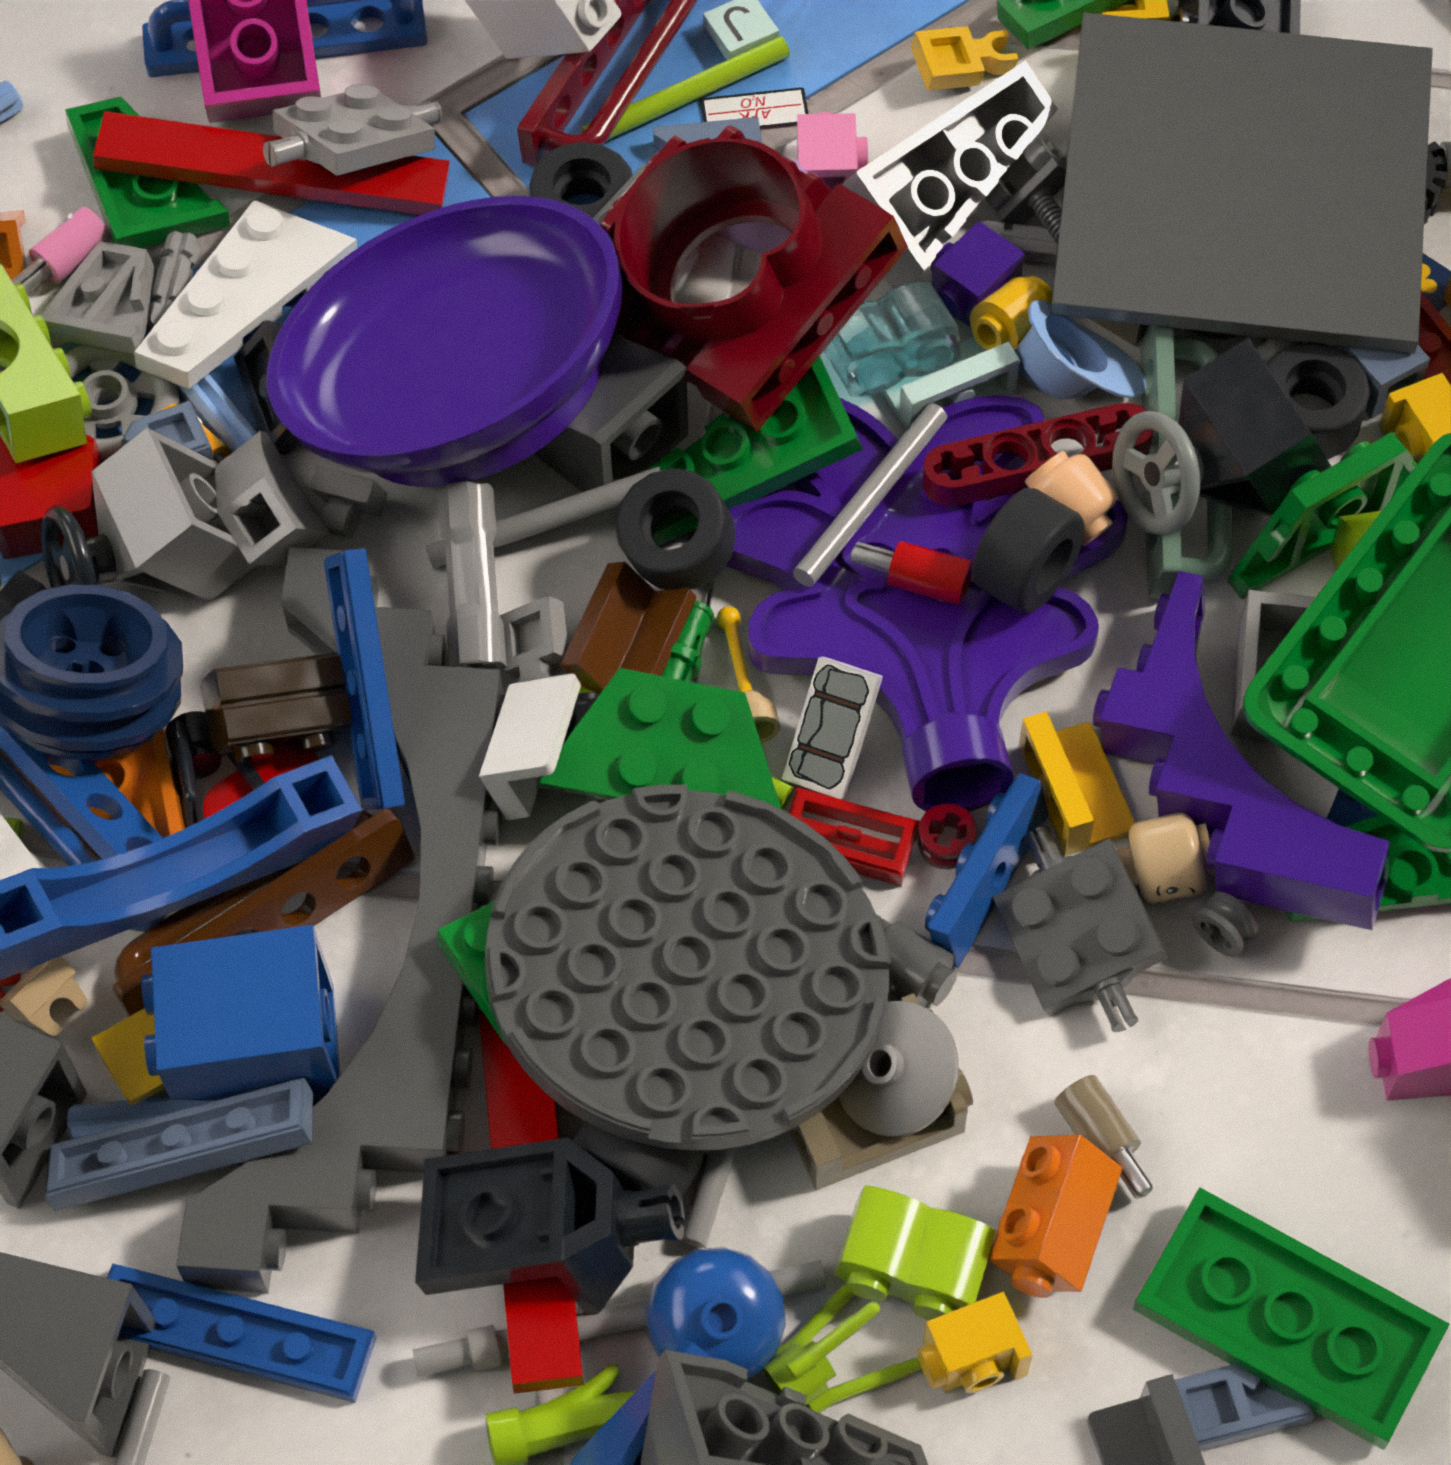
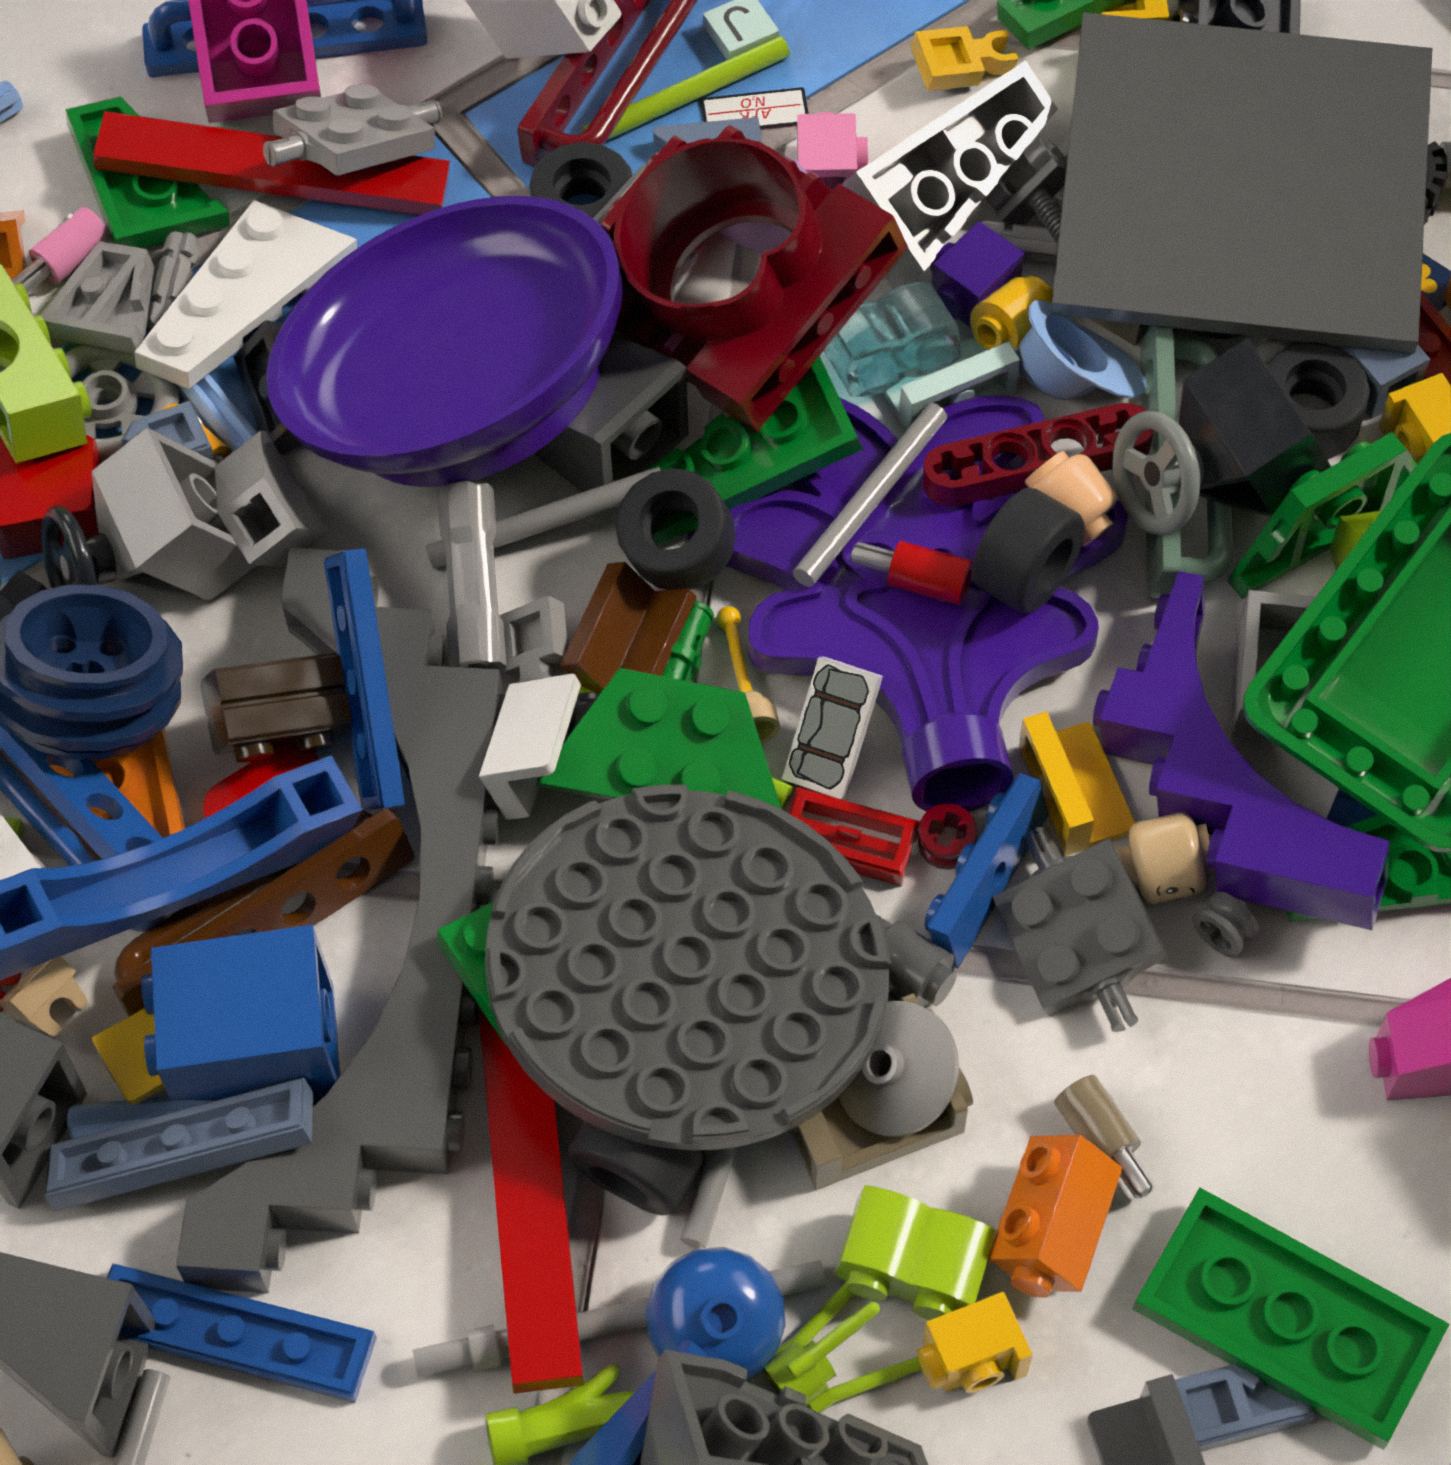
(194, 759): black plant -> none
(345, 498): light grey tile -> none
(535, 1217): black plate -> none

